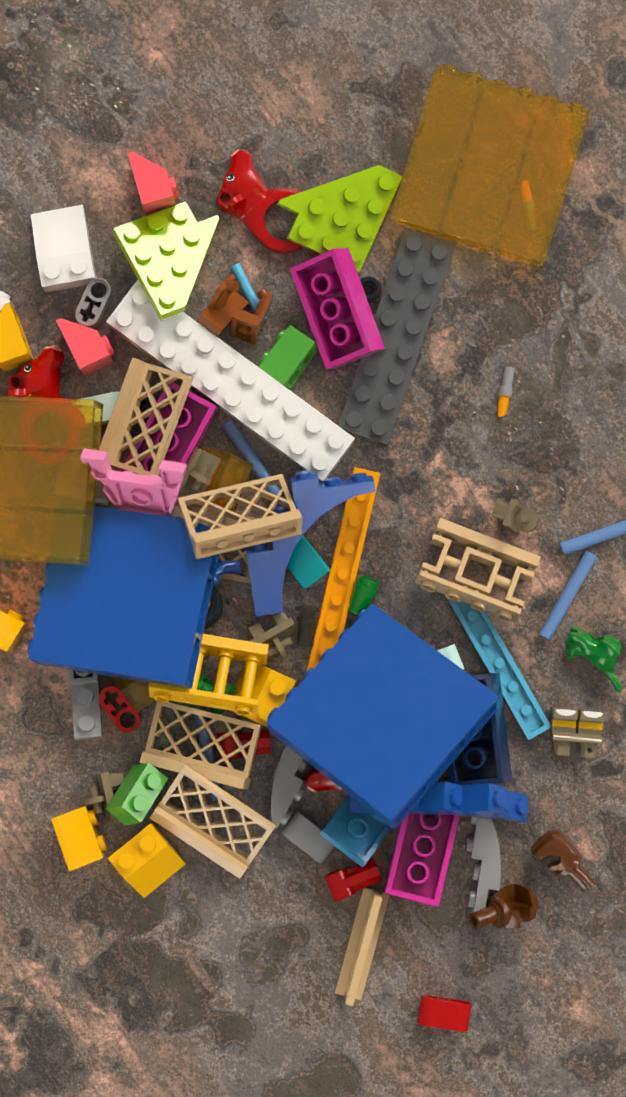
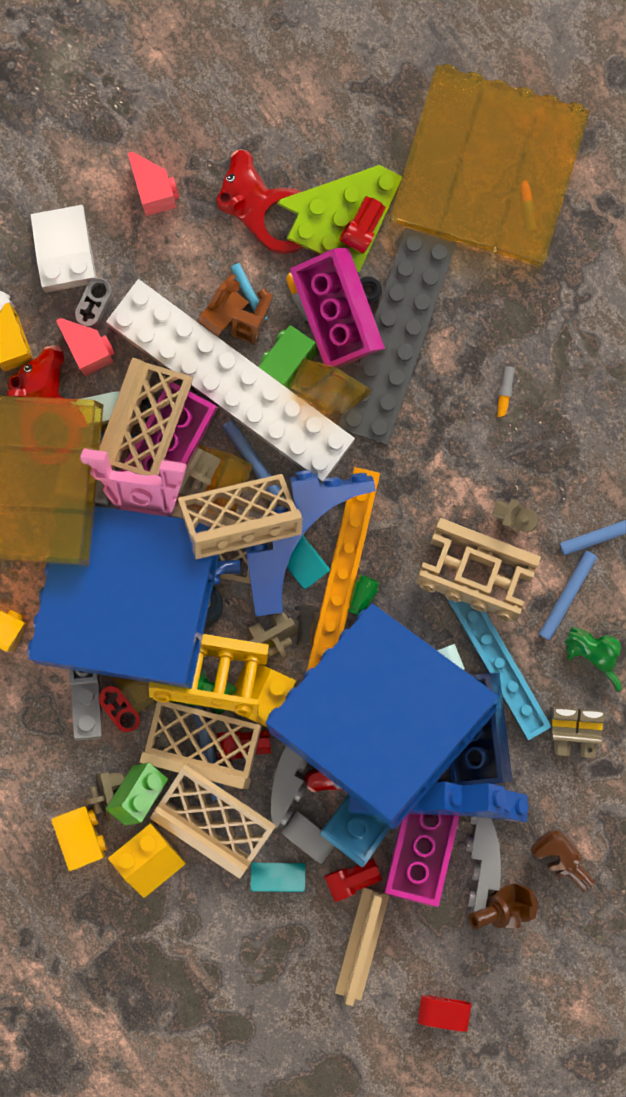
(167, 254): wing -> none
(277, 877): none -> teal slope
(295, 296): none -> piece
(328, 387): none -> clear yellow slope
(360, 230): none -> red piece

